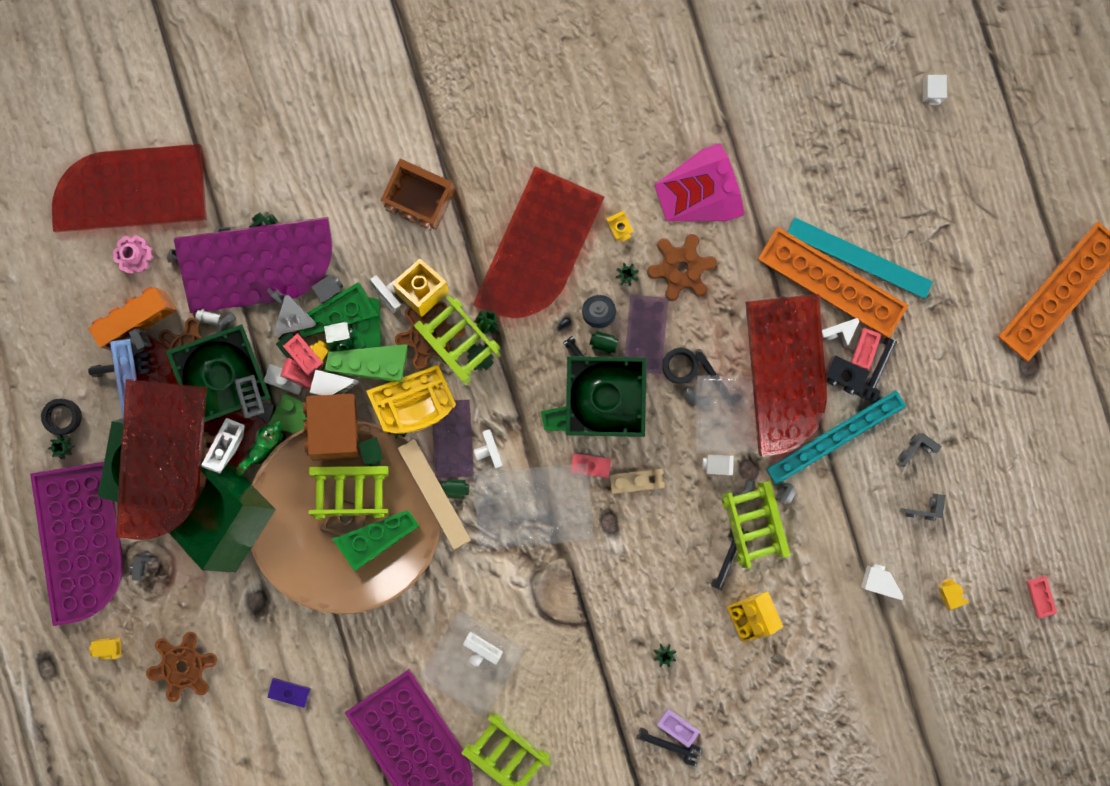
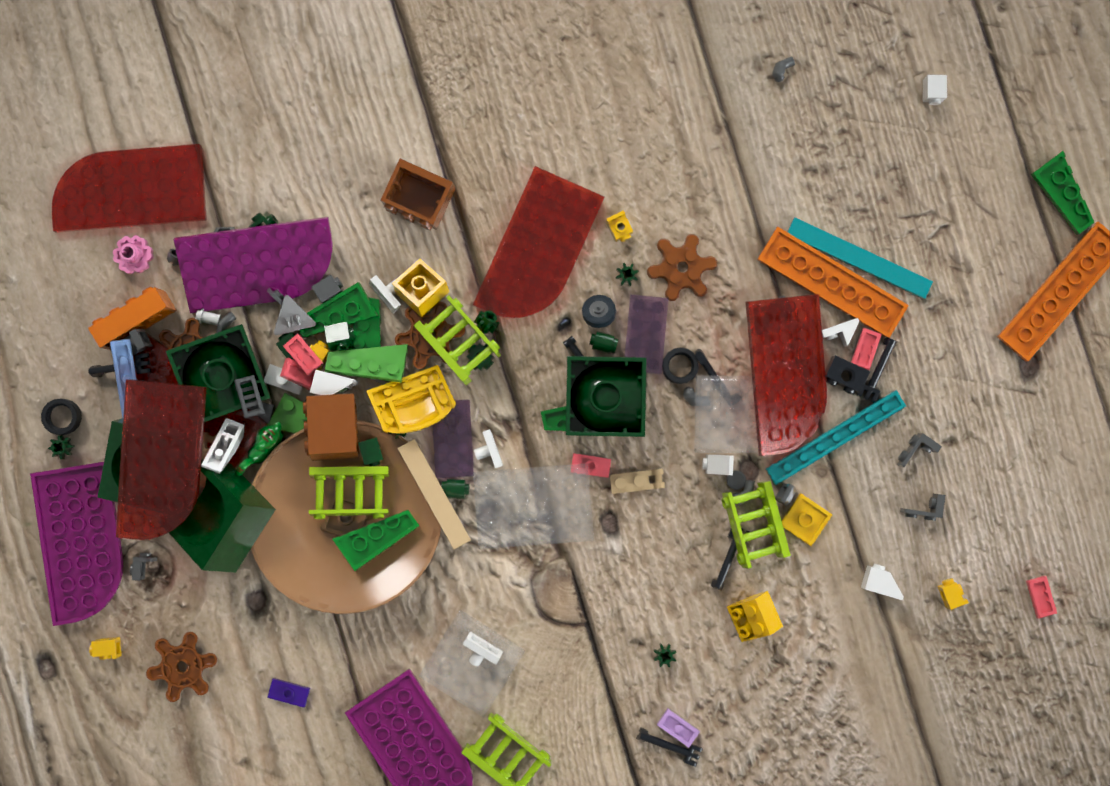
(701, 189): dark pink wedge -> none
(736, 480): none -> dark grey piece
(780, 67): none -> dark grey arm
(805, 519): none -> yellow tile
(1060, 187): none -> green wing

